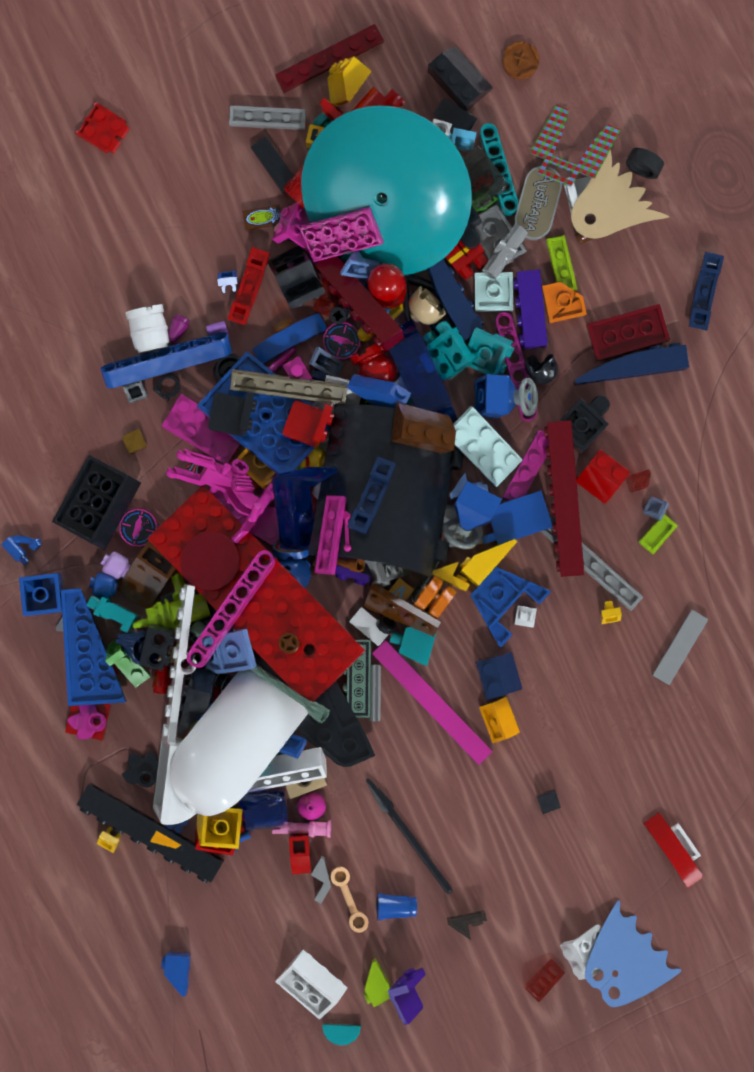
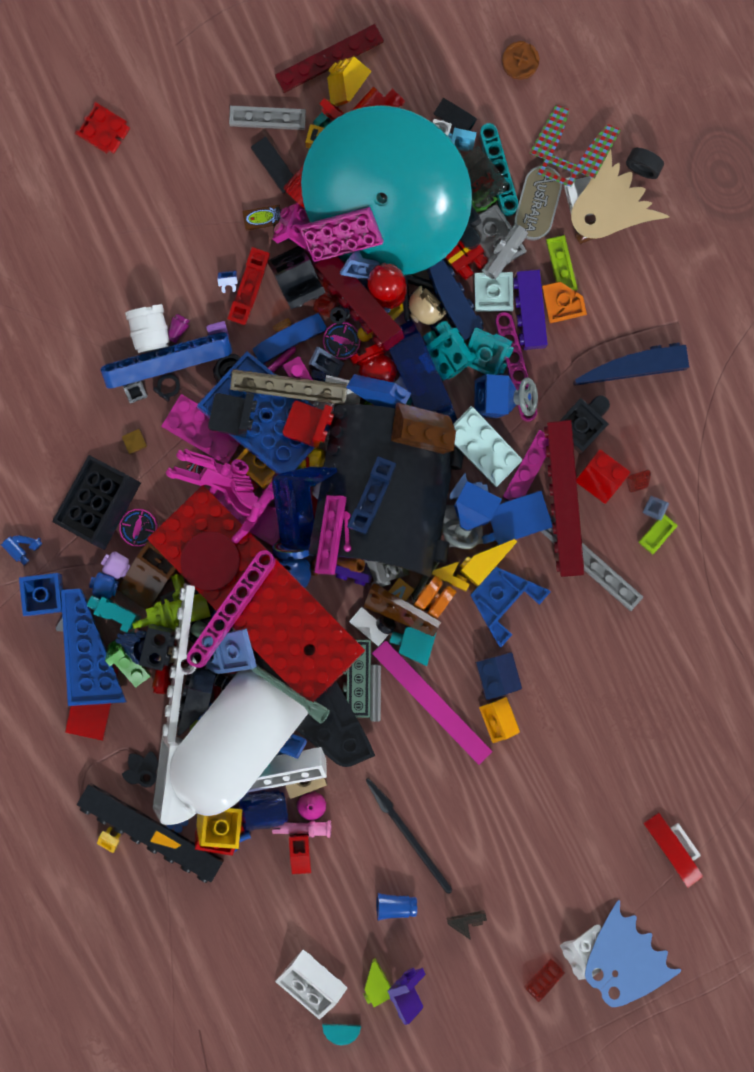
(84, 721): dark pink plate -> none
(177, 969): blue slope -> none
(285, 642): reddish brown wheel -> none
(321, 873): light grey slope -> none
(340, 877): light nougat piece -> none
(459, 78): black slope -> none
(525, 616): white tile -> none
(541, 372): black helmet -> none
(548, 801): black slope -> none
(610, 613): yellow tile -> none
(628, 332): dark red plate -> none
(680, 647): light grey tile -> none
(705, 291): dark blue slope -> none

